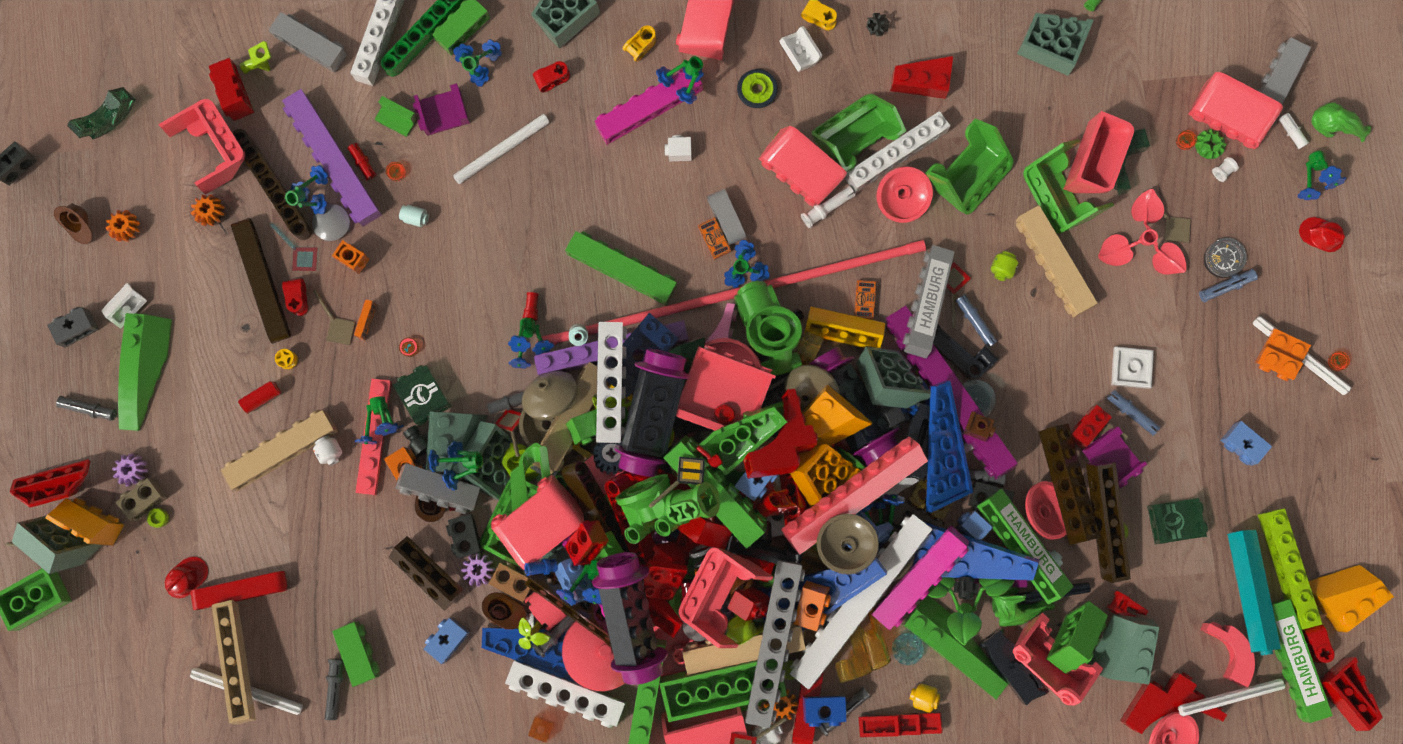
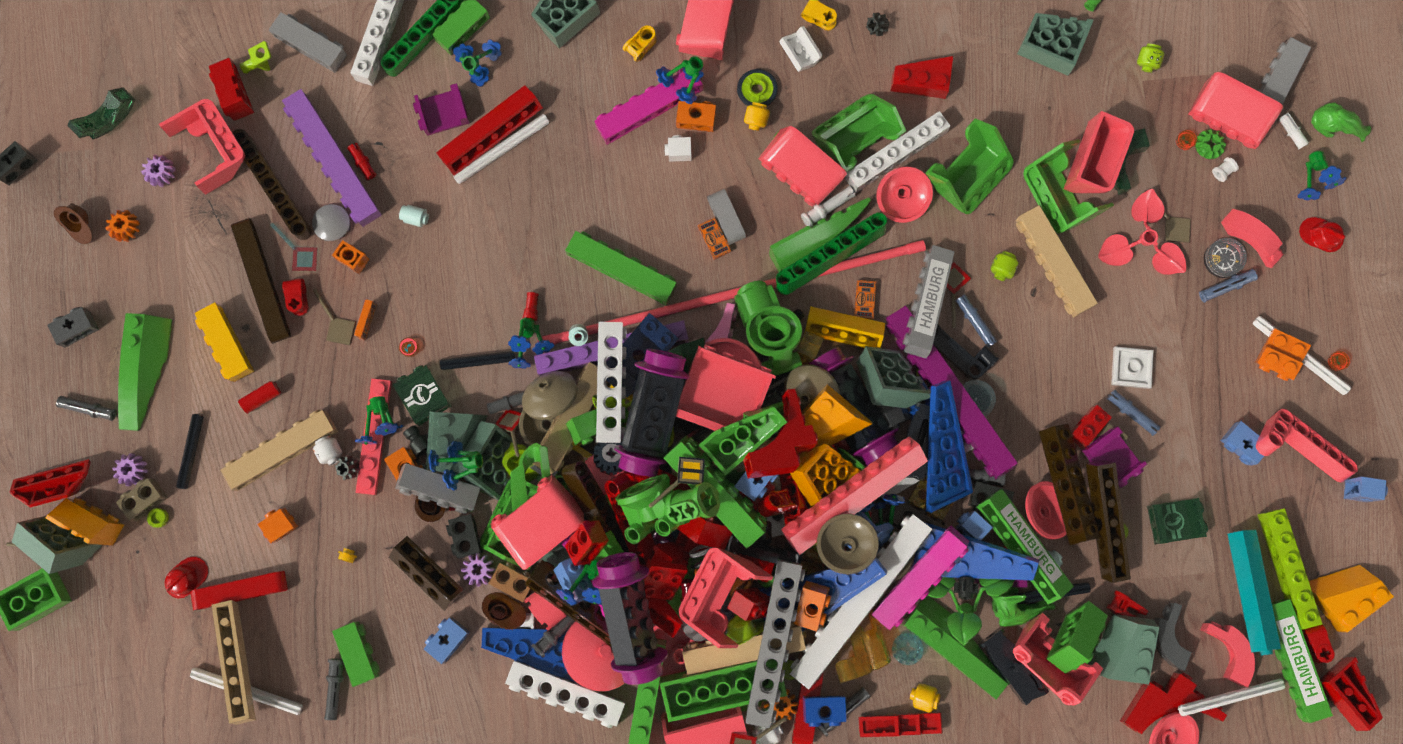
(124, 302): white panel -> none
(165, 170): none -> lavender gear
(189, 451): none -> black axle
(213, 213): orange gear -> none
(224, 342): none -> yellow brick
(277, 525): none -> orange head
(282, 358): yellow wheel -> none
(298, 193): plant -> none
(347, 467): none -> pearl dark grey gear
(347, 555): none -> yellow plate
(395, 116): bright green panel -> none
(395, 171): clear orange tile -> none
(476, 360): none -> black axle
(489, 130): none -> red brick
(531, 634): lime plant -> none
(544, 566): blue pin -> none
(546, 724): clear orange plate -> none
(549, 76): red piece -> none
(703, 123): none -> orange brick
(714, 461): red hand -> none
(724, 414): red tile -> none
(734, 276): blue plant -> none
(756, 116): none -> yellow head
(809, 239): none -> bright green wedge
(827, 261): none -> green beam
(974, 431): reddish brown brick -> none
(1150, 57): none -> lime head
(1166, 641): none -> dark grey arch
(1256, 234): none -> coral arch
(1288, 428): none -> coral beam
(1365, 489): none -> medium blue brick

